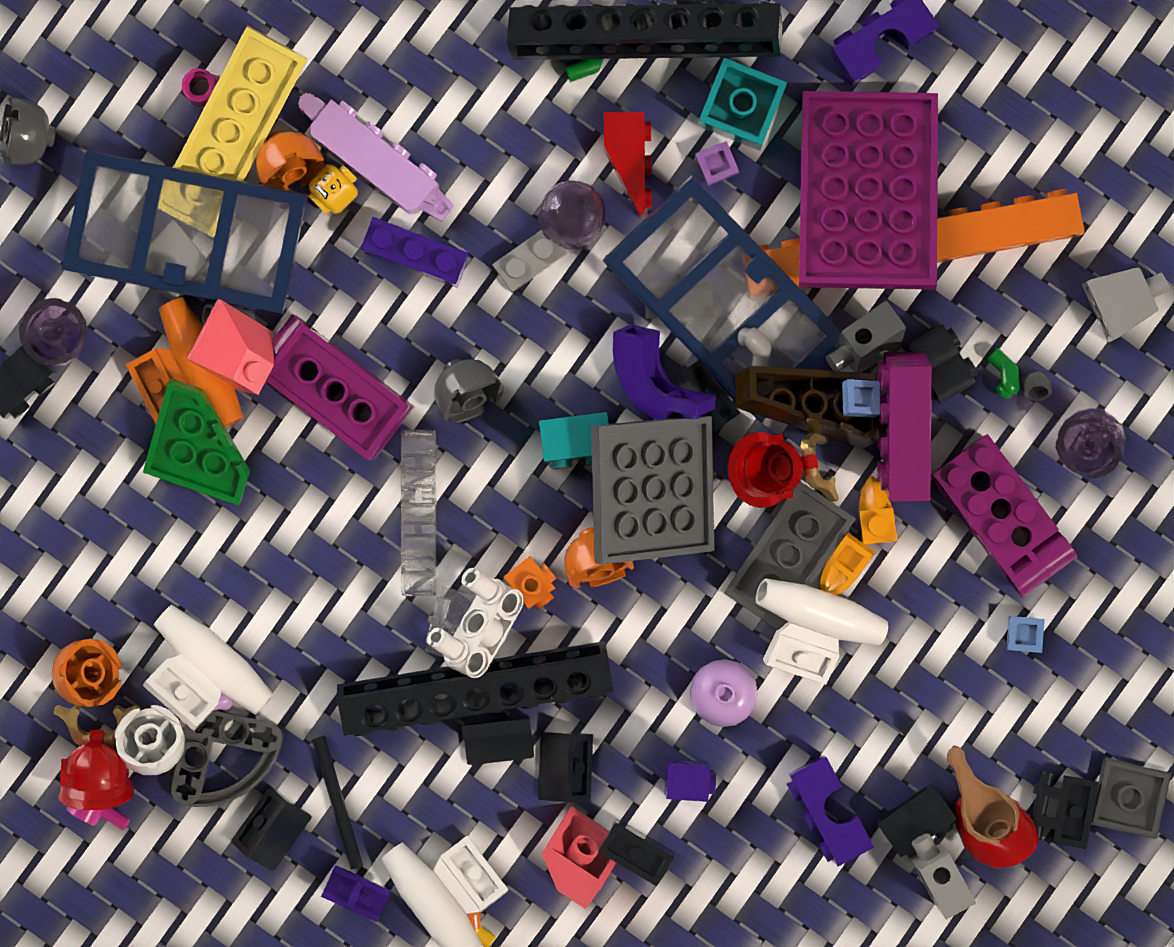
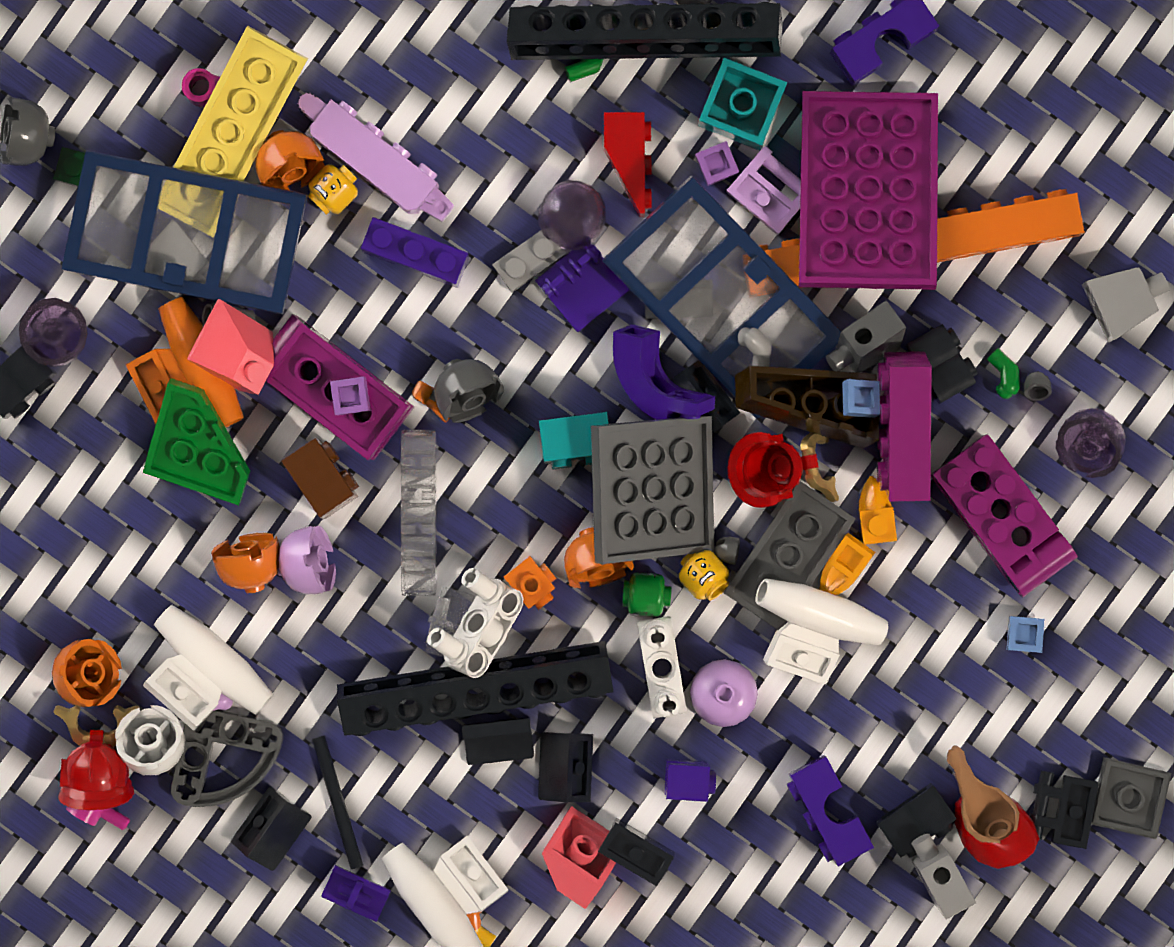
(69, 166): none -> dark green plate
(249, 562): none -> orange cylinder
(305, 561): none -> lavender cylinder
(320, 477): none -> reddish brown brick
(350, 396): none -> medium lavender plate
(422, 394): none -> orange hand
(581, 286): none -> dark purple hinge
(646, 594): none -> green head
(664, 691): none -> white piece
(704, 575): none -> yellow head
(728, 549): none -> dark grey hinge
(762, 197): none -> lavender plate

